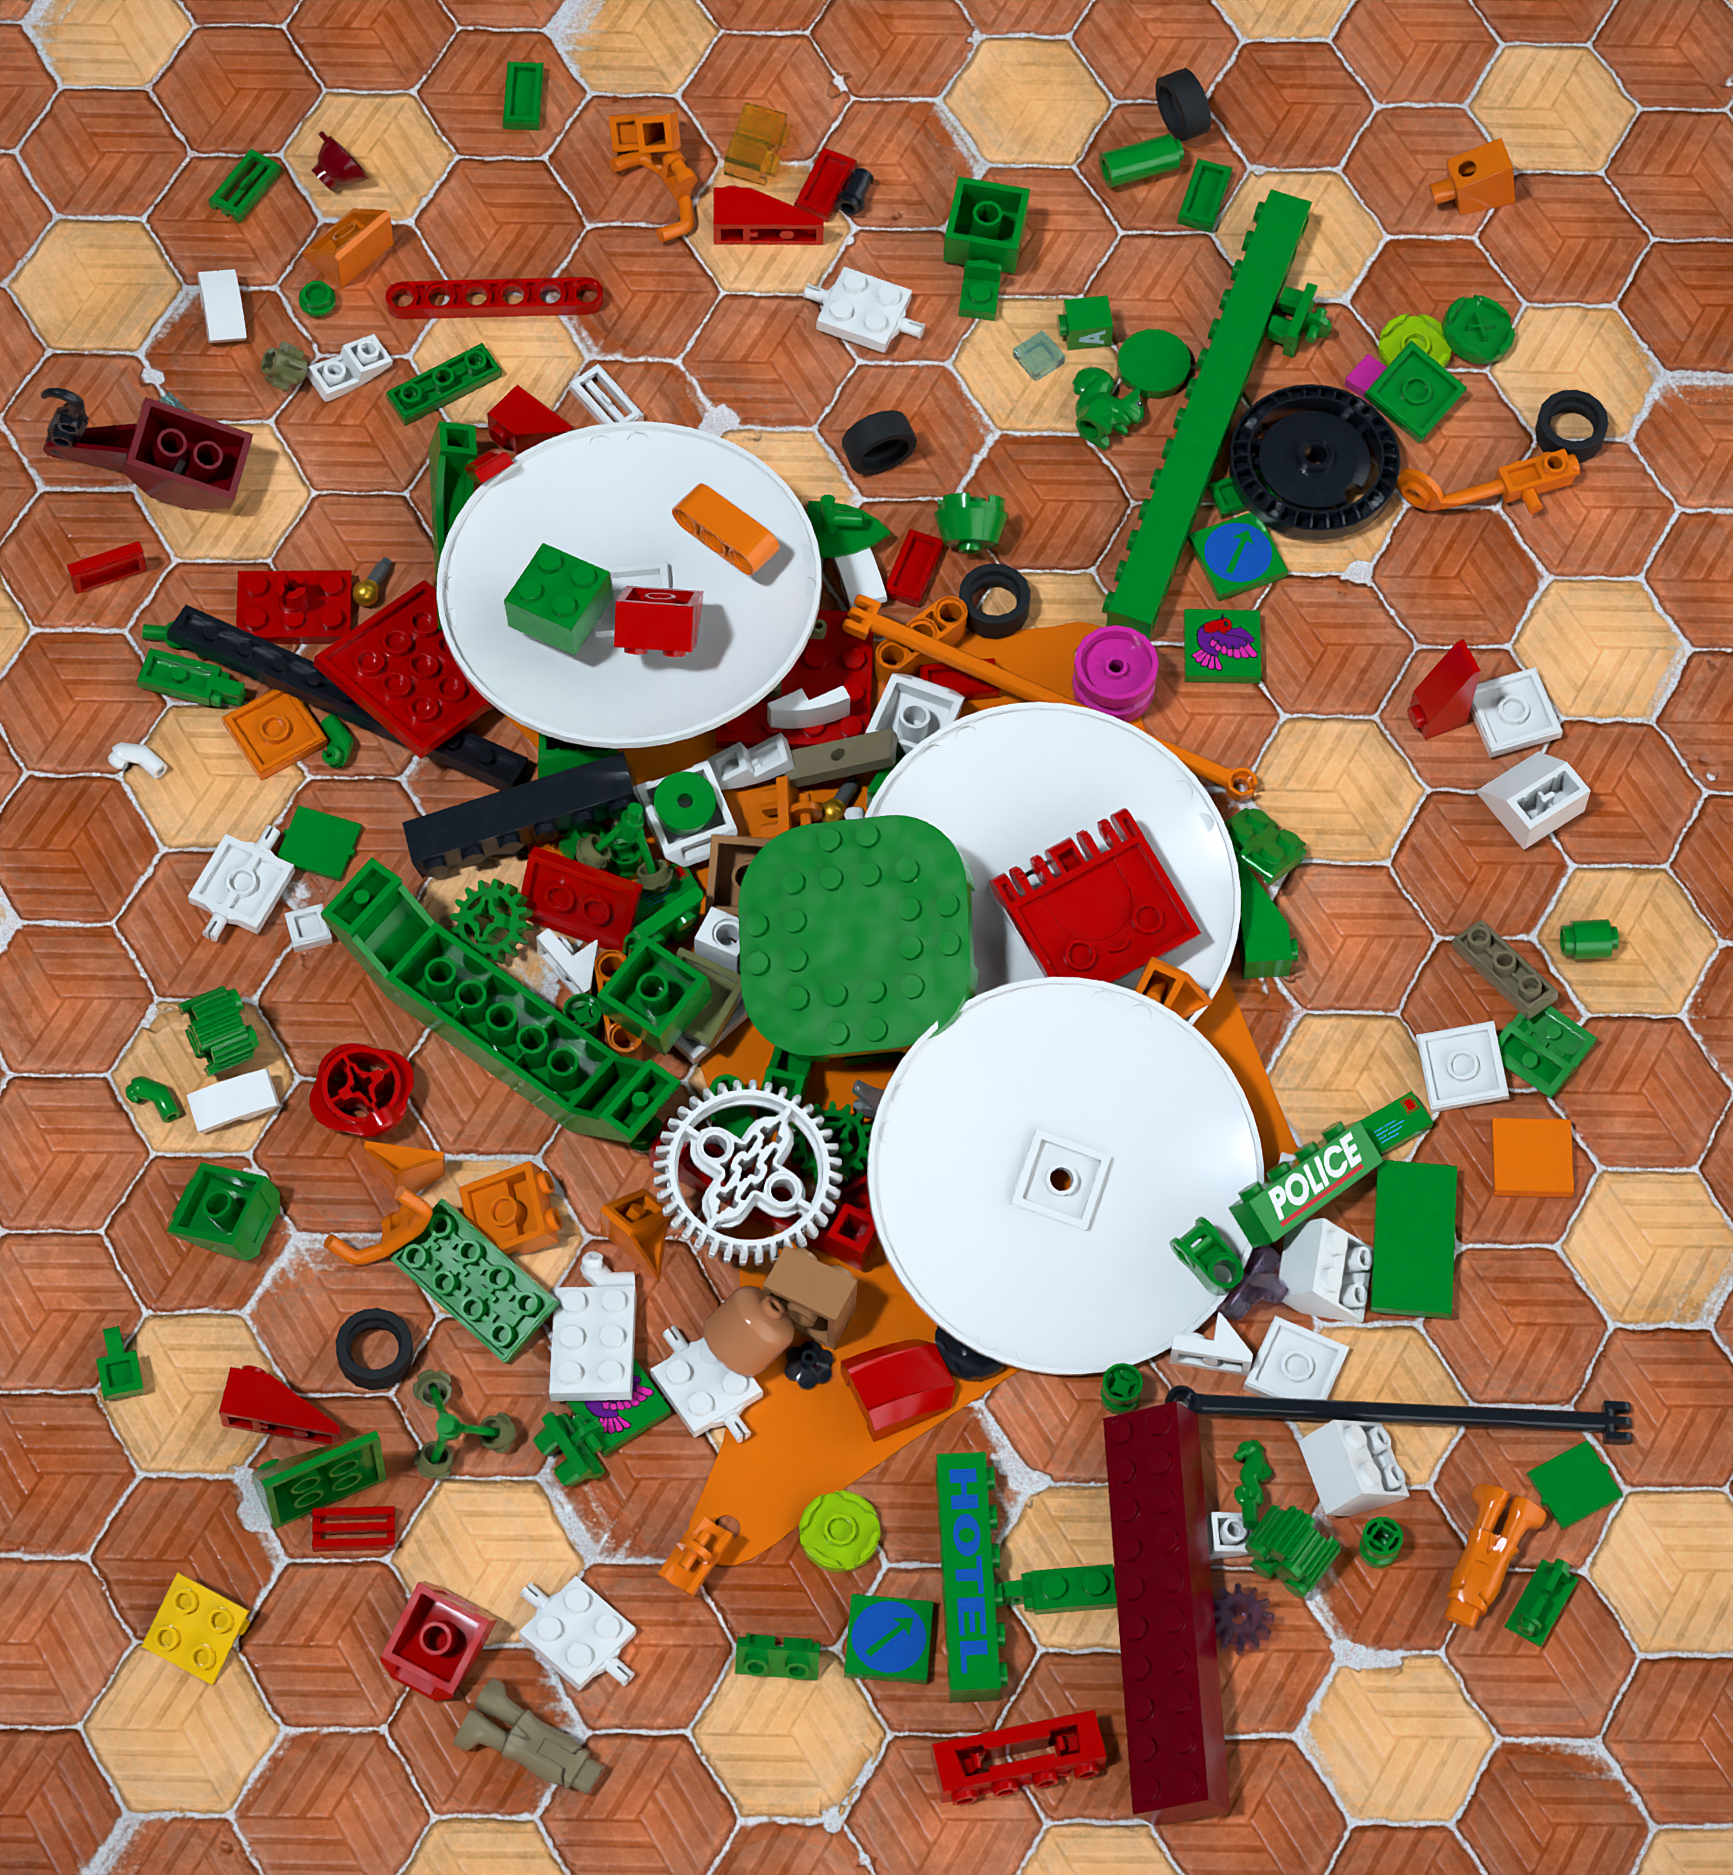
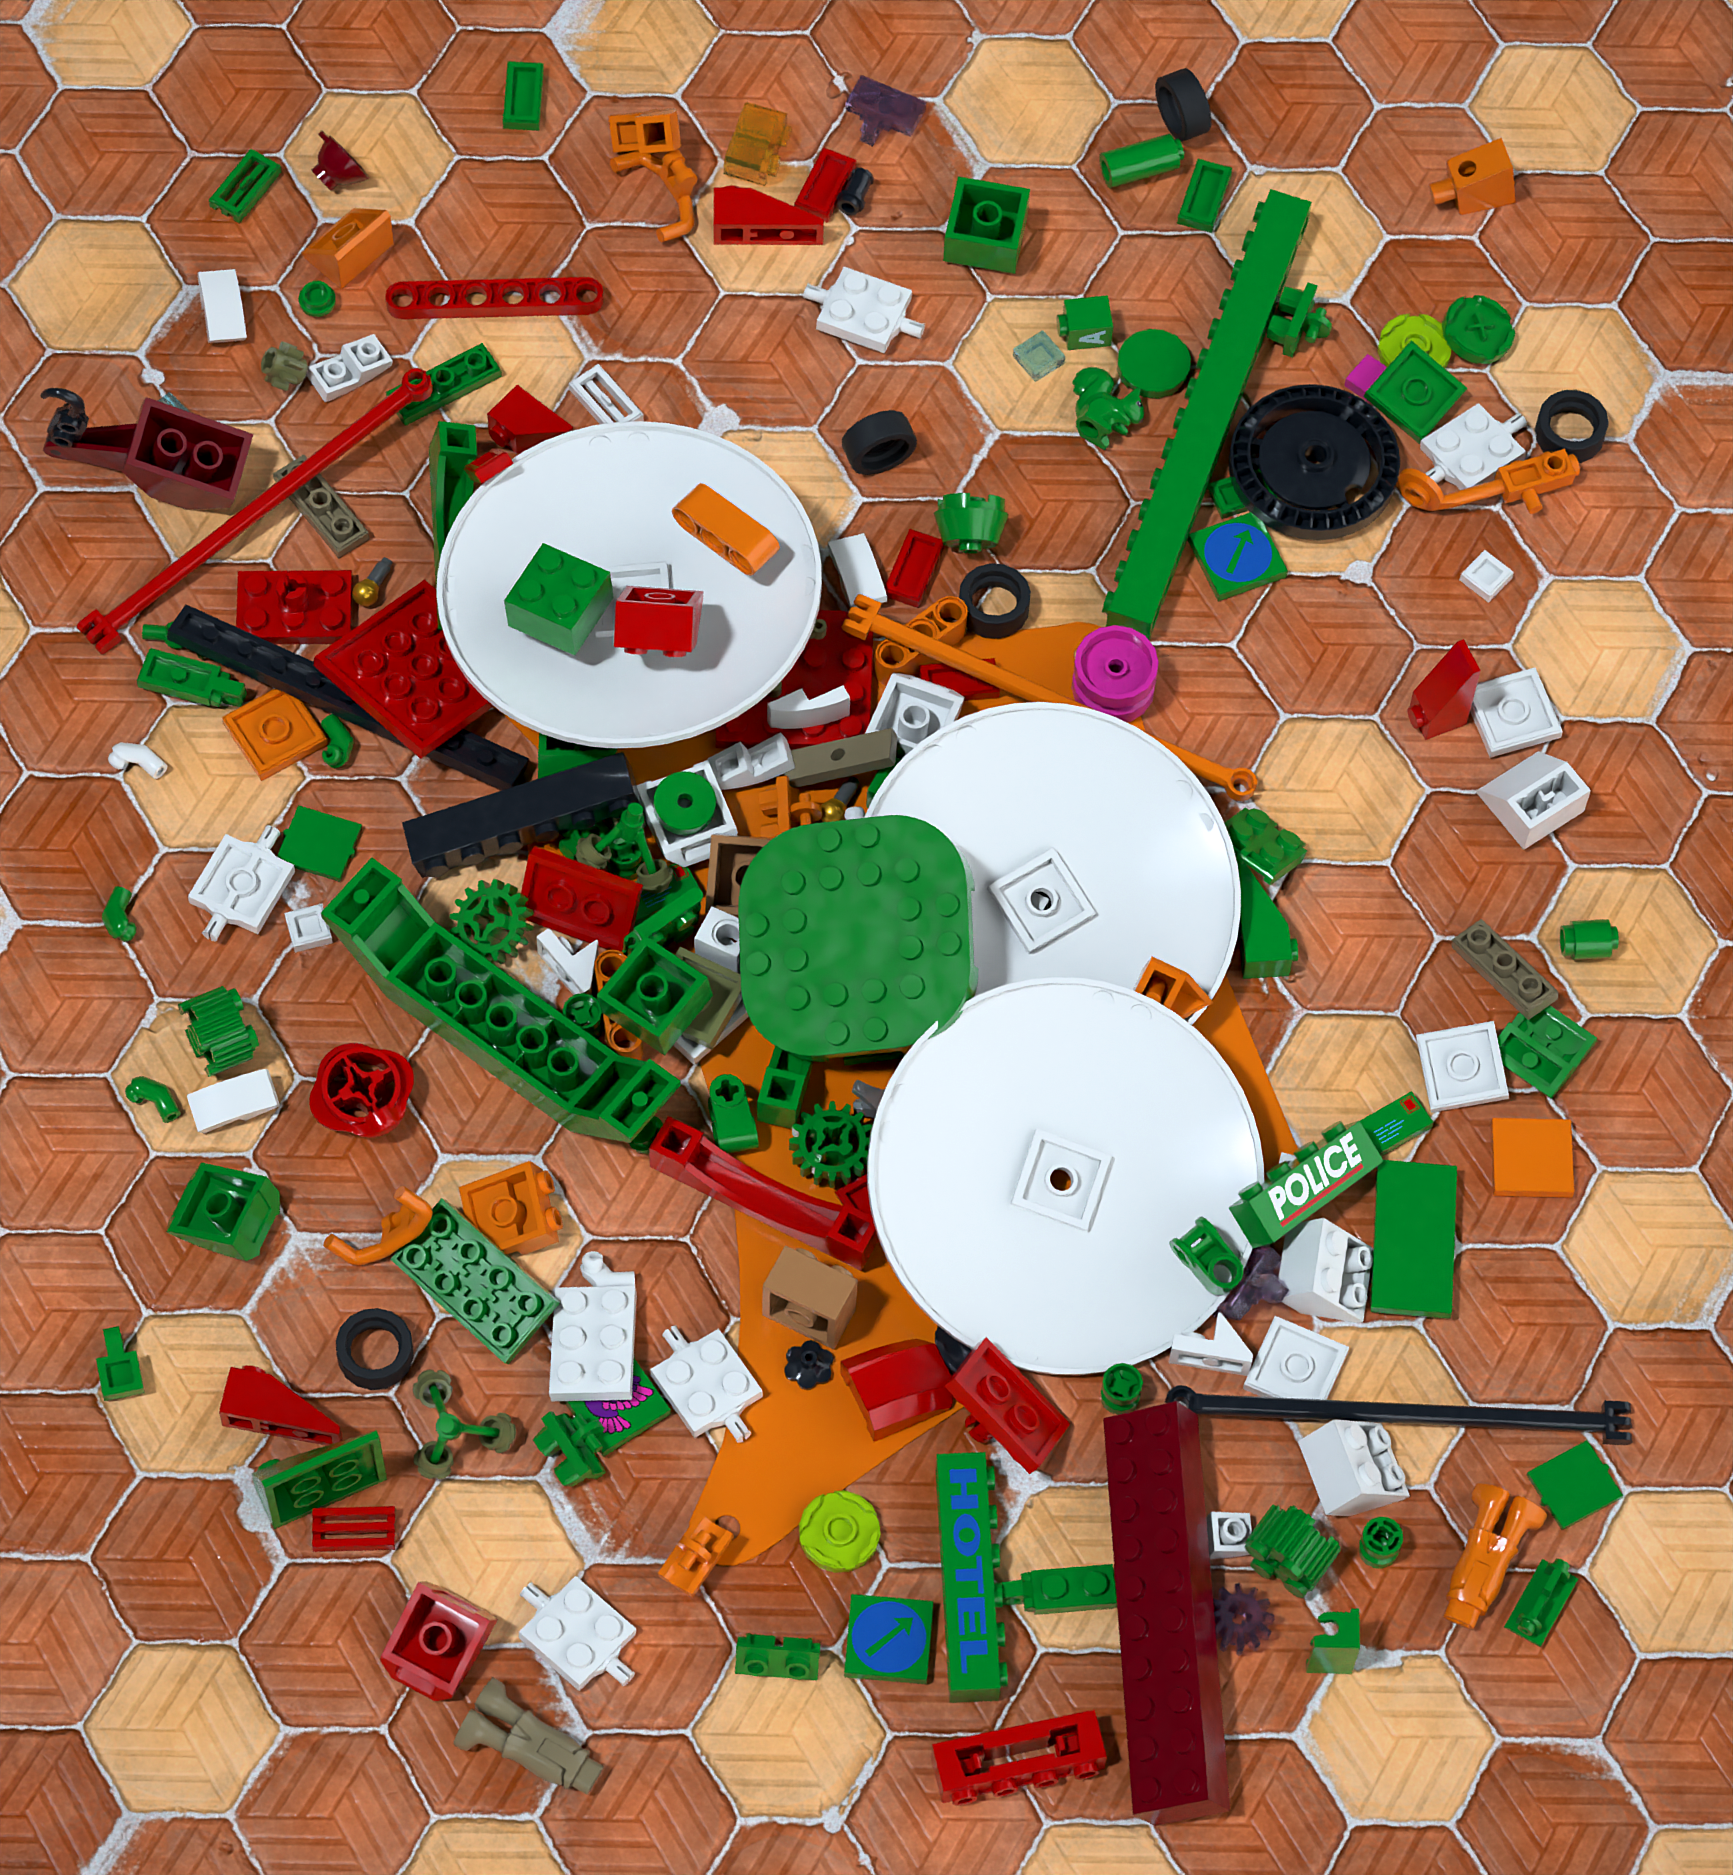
(107, 567): red tile -> none
(107, 626): none -> red hinge
(114, 915): none -> green arm
(195, 1628): yellow hinge -> none
(330, 520): none -> dark tan tile
(404, 1166): orange slope -> none
(637, 1228): orange slope -> none
(748, 1331): nougat head -> none
(762, 1128): white gear -> none
(843, 528): green shield -> none
(883, 109): none -> clear purple hinge
(980, 290): green bracket -> none
(1006, 1406): none -> red plate
(1100, 913): red hinge -> none
(1222, 646): green tile -> none
(1254, 1470): green animal -> none
(1336, 1652): none -> green hinge
(1473, 447): none -> white plate
(1486, 576): none -> white tile

